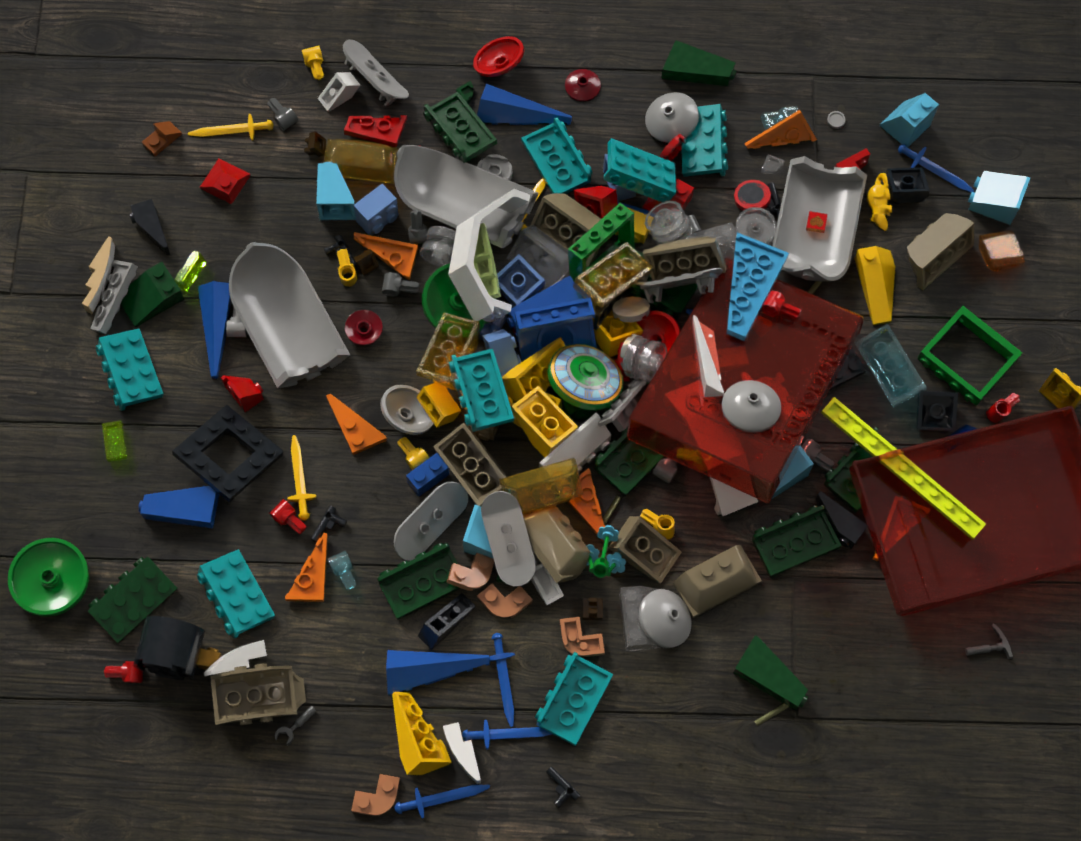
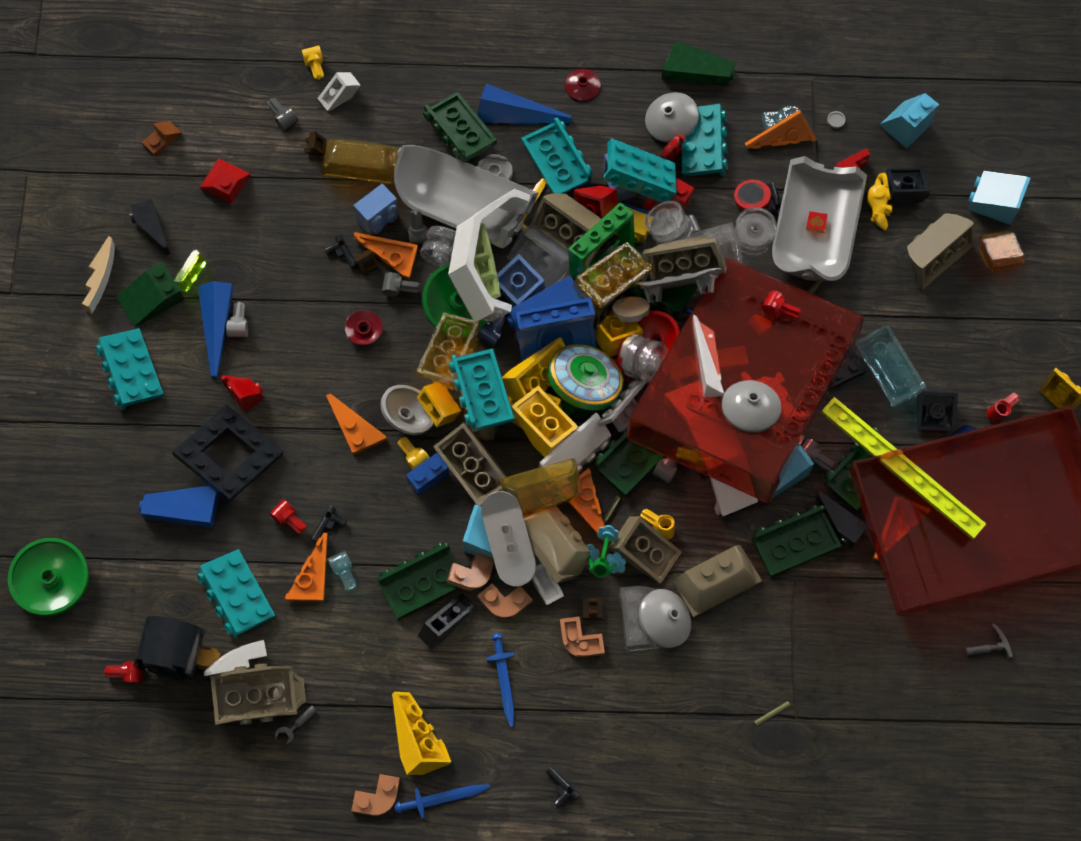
(112, 297): light grey wing -> none
(114, 441): clear neon green plate -> none
(131, 598): dark green bracket -> none
(231, 129): yellow sword -> none
(283, 315): light grey panel -> none
(301, 496): yellow sword -> none
(333, 195): medium azure slope -> none
(346, 267): yellow axle -> none
(373, 71): light grey piece -> none
(378, 130): red wing -> none
(413, 668): blue wedge -> none
(430, 520): light grey piece -> none
(462, 751): white slope -> none
(466, 91): dark green tile -> none
(488, 734): blue sword -> none
(498, 56): red dish -> none
(503, 347): medium blue brick -> none
(573, 699): teal bracket -> none
(753, 276): dark azure wing -> none
(770, 674): dark green slope -> none
(772, 164): clear tile -> none
(877, 278): yellow wedge -> none
(920, 159): blue sword -> none
(985, 333): green window -> none

